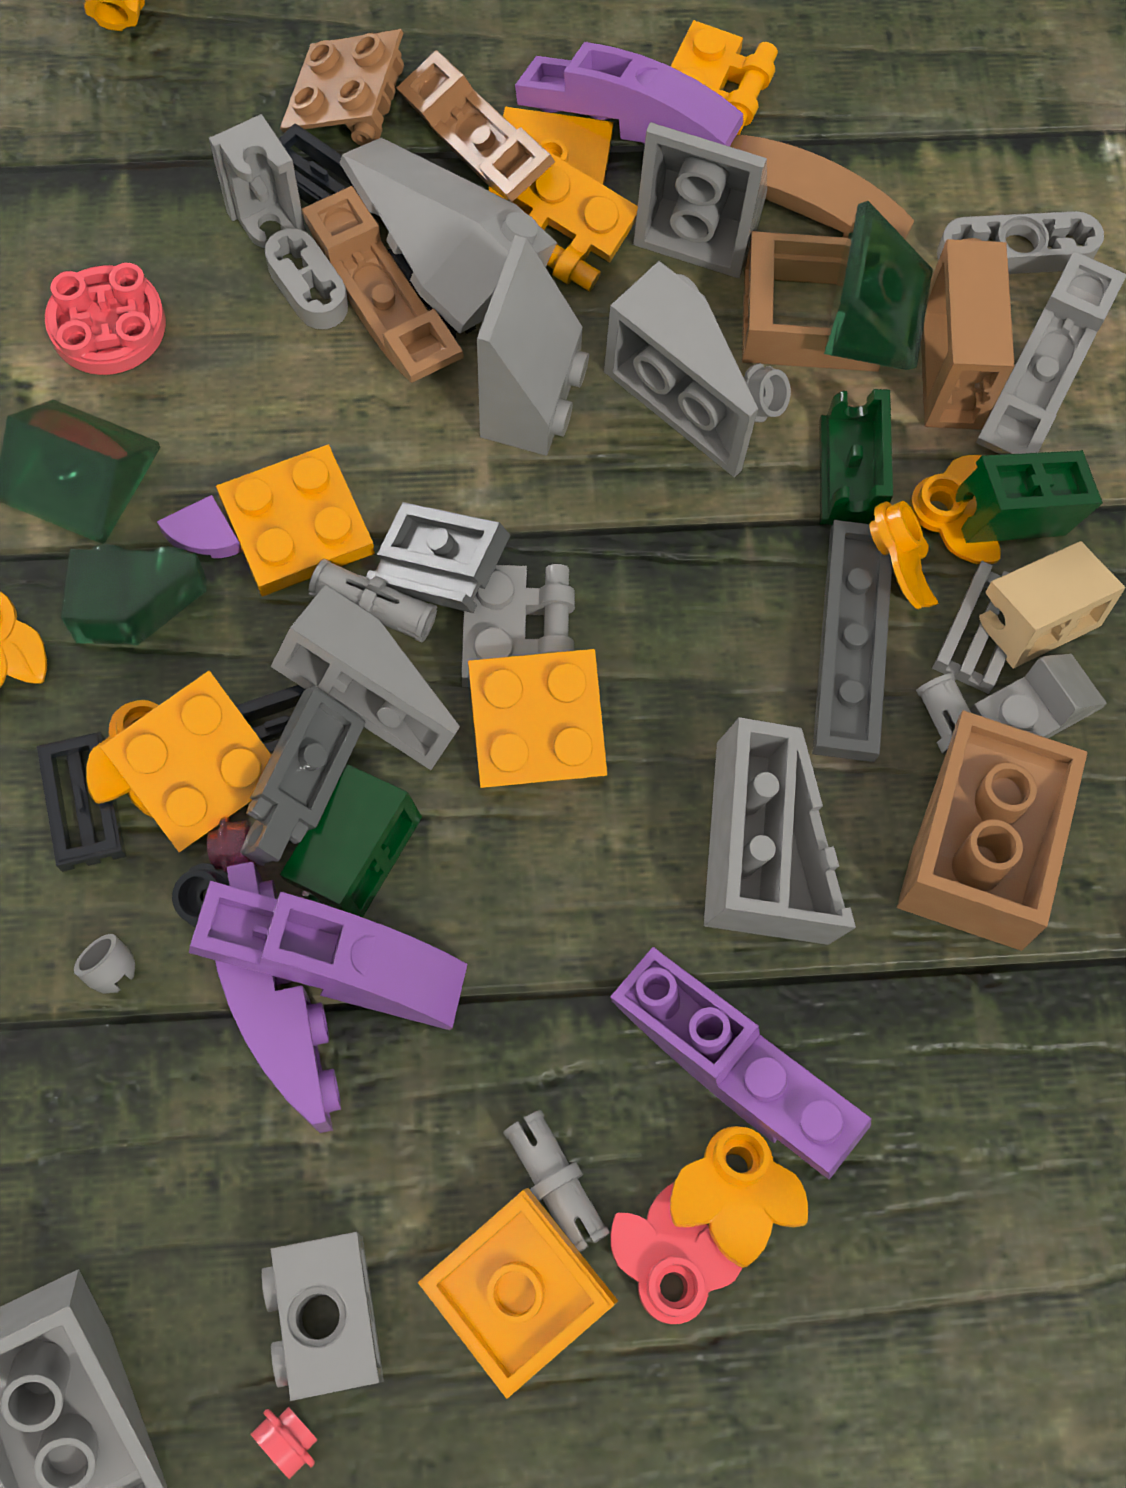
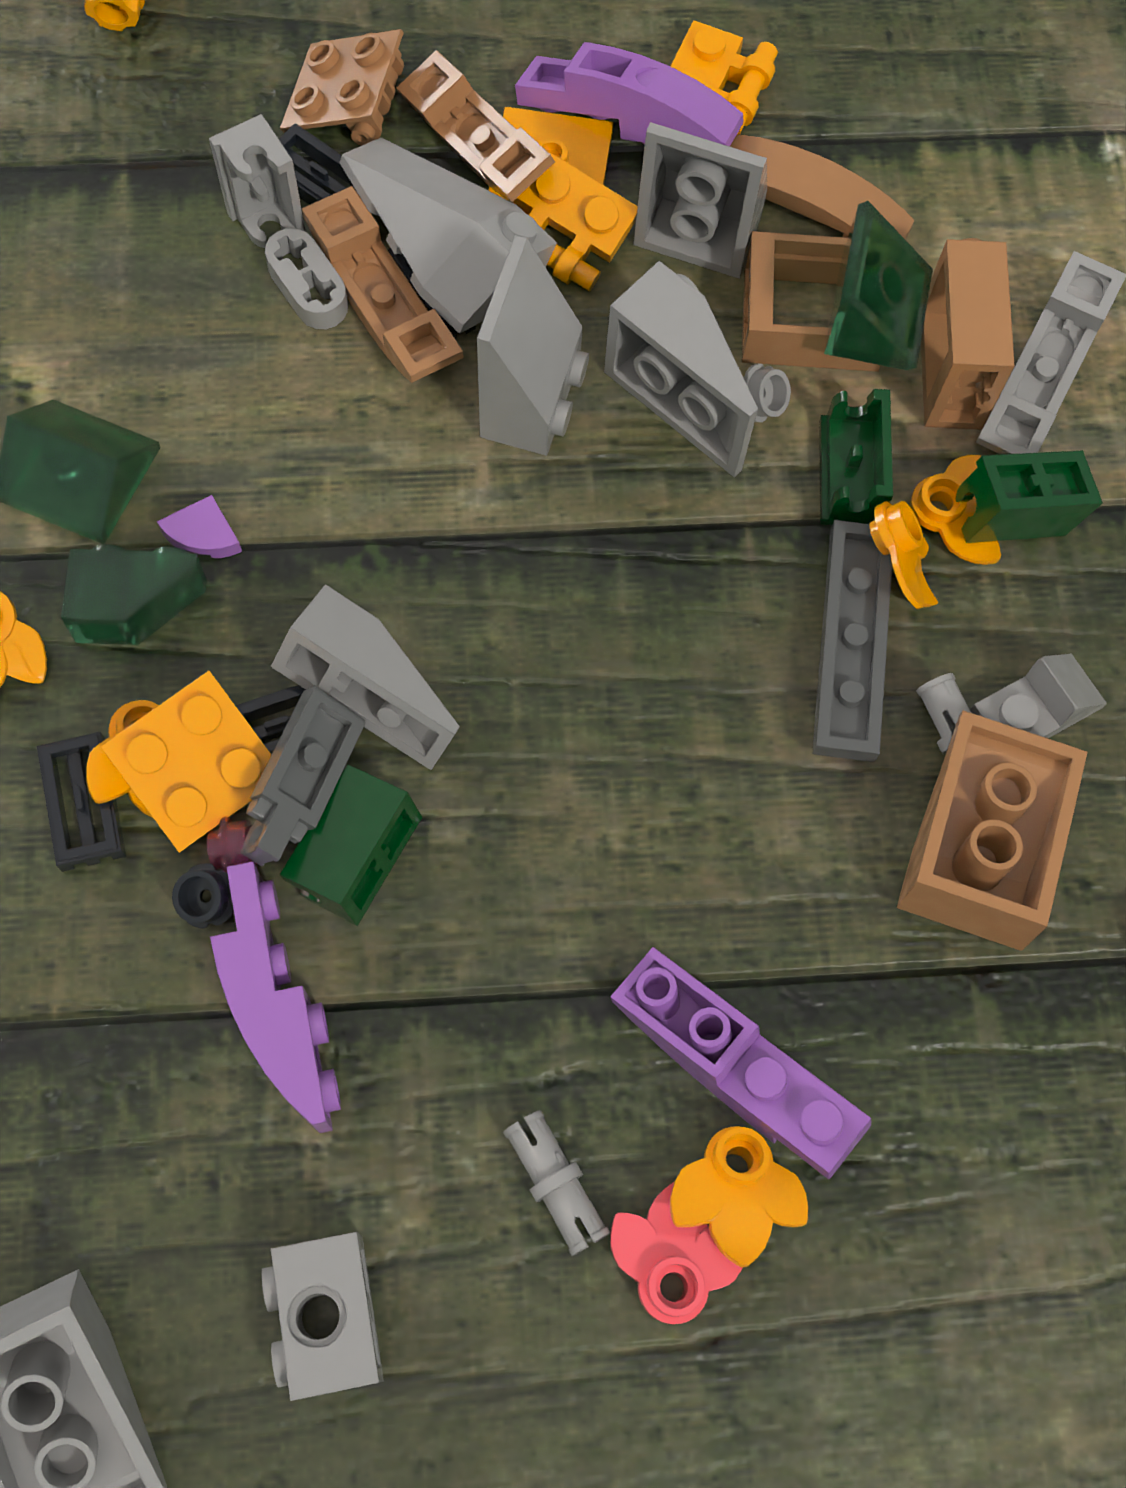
(104, 318): coral tile -> none
(105, 964): light grey hinge -> none
(285, 1441): coral plate -> none
(294, 519): light orange plate -> none
(330, 951): medium lavender slope -> none
(373, 595): light grey pin -> none
(440, 555): plate -> none
(501, 611): light grey plate -> none
(517, 1292): light orange plate -> none
(537, 718): light orange plate -> none
(768, 841): light grey wedge -> none
(965, 671): light grey tile -> none
(1040, 230): light grey beam -> none
(1050, 603): tan hinge -> none

